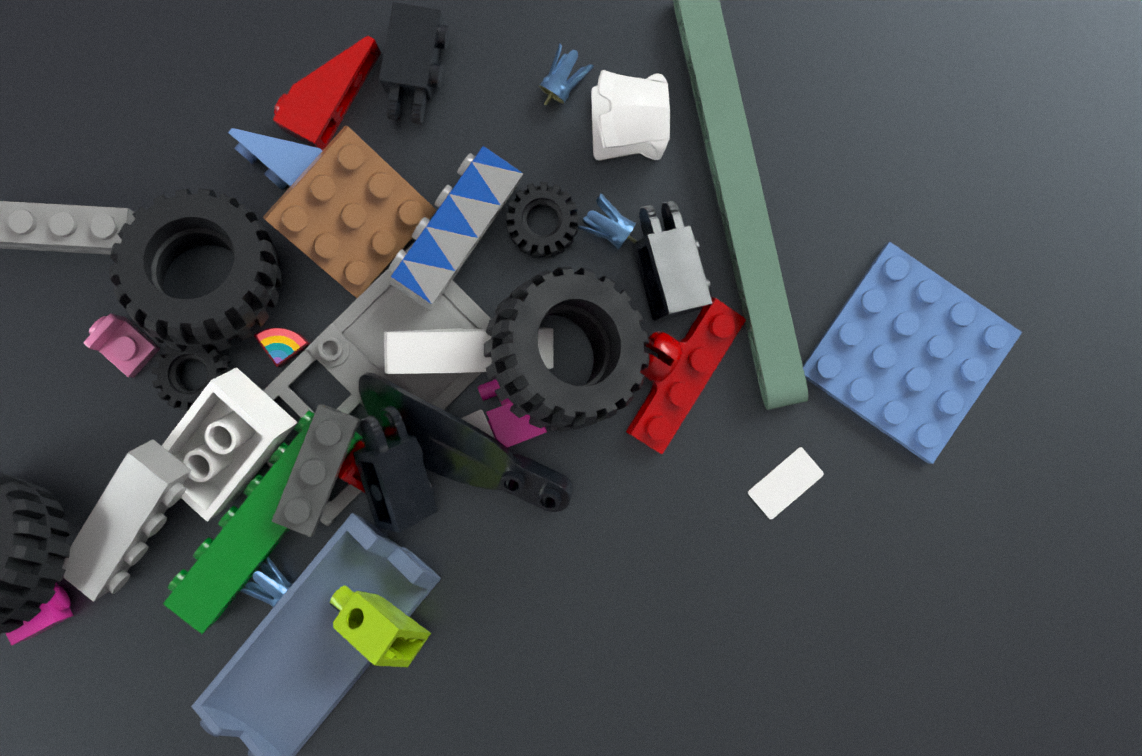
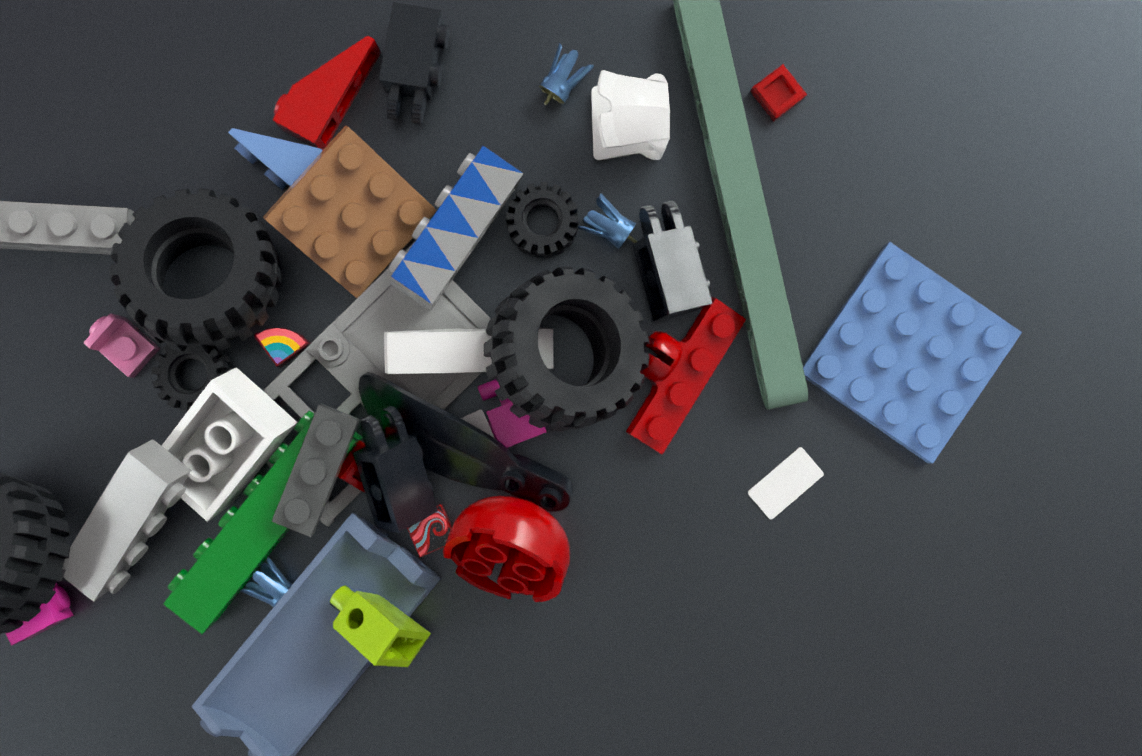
(431, 532): none -> tile
(510, 533): none -> red cylinder
(778, 92): none -> red tile

